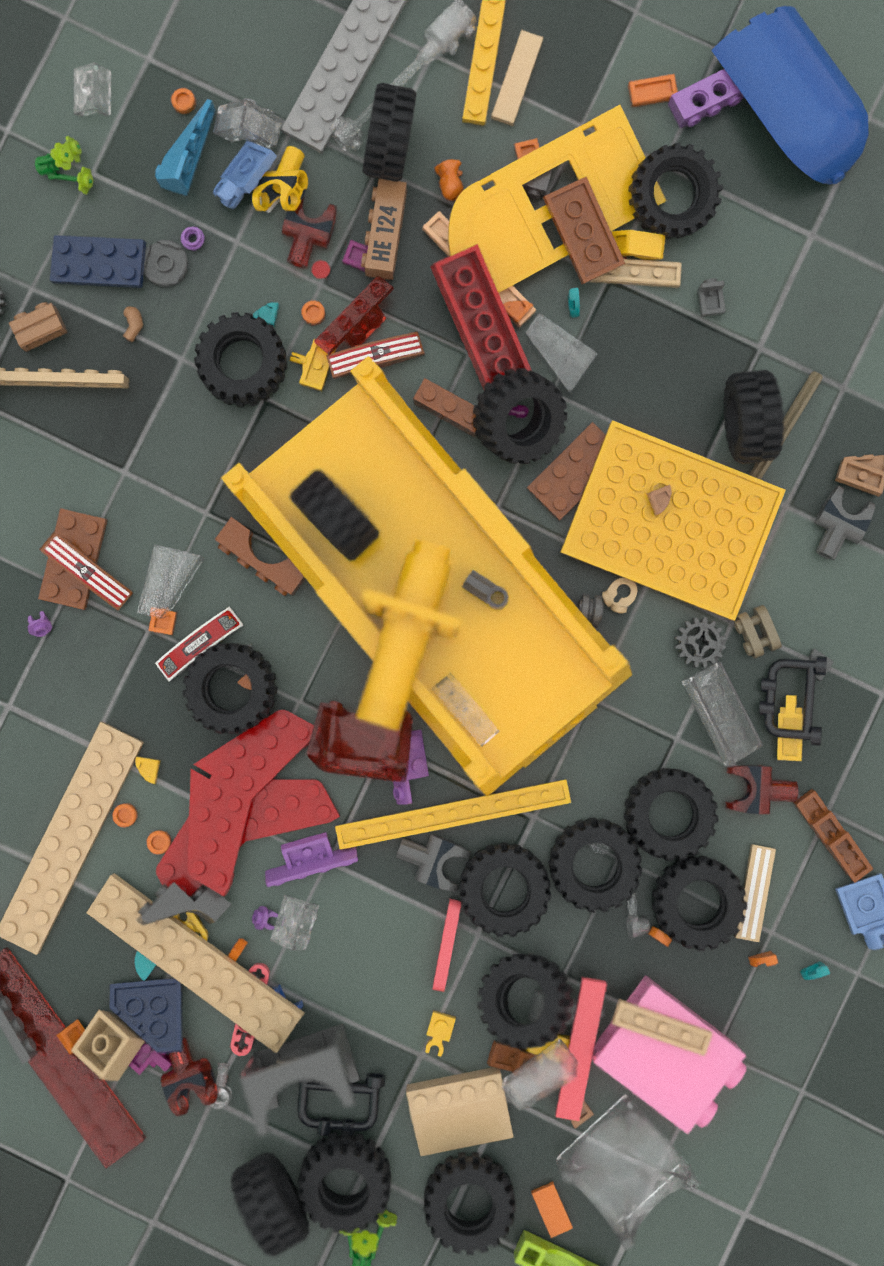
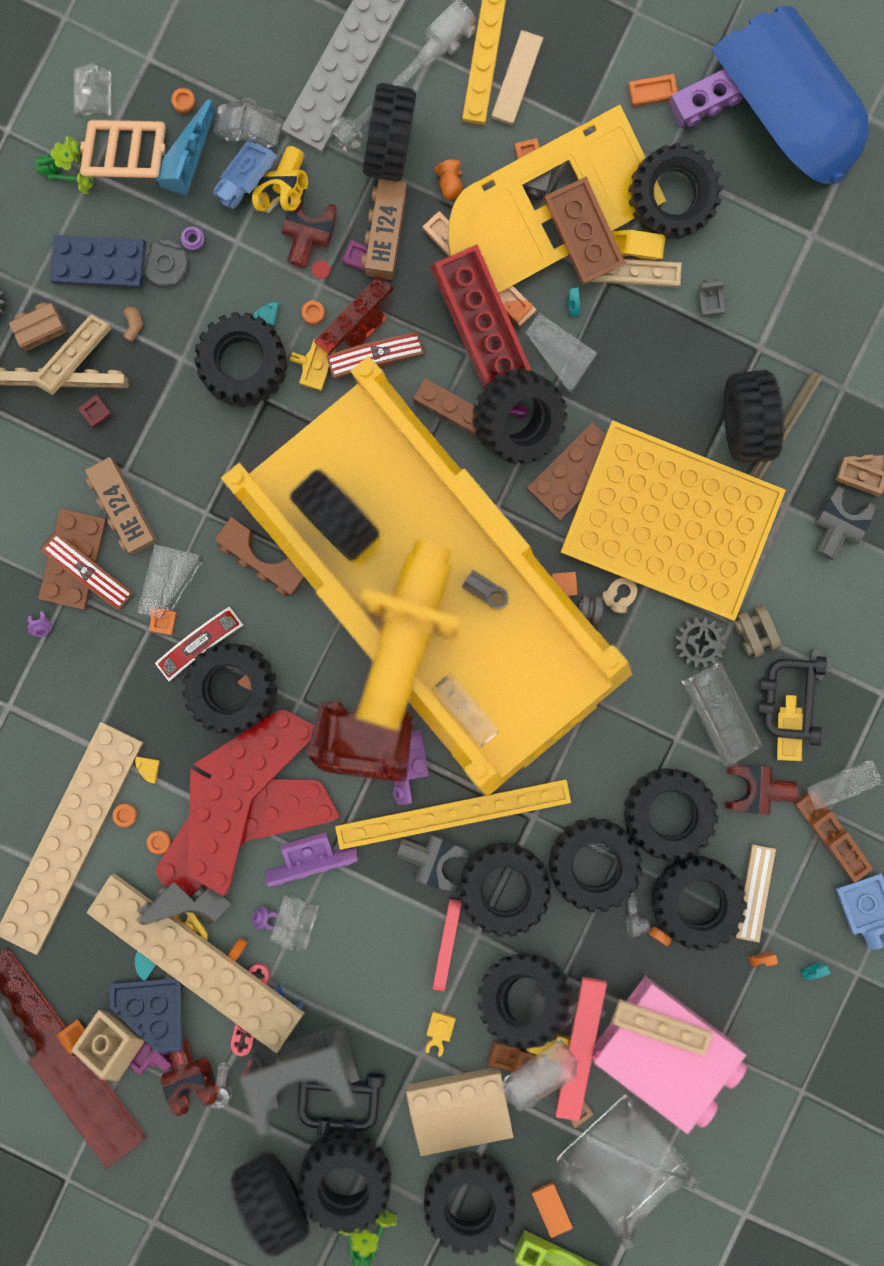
(71, 354): none -> tan tile
(95, 411): none -> dark red plate
(121, 506): none -> medium nougat brick
(131, 171): none -> light nougat bar
(566, 582): none -> orange tile
(660, 499): medium nougat tile -> none
(844, 784): none -> clear slope

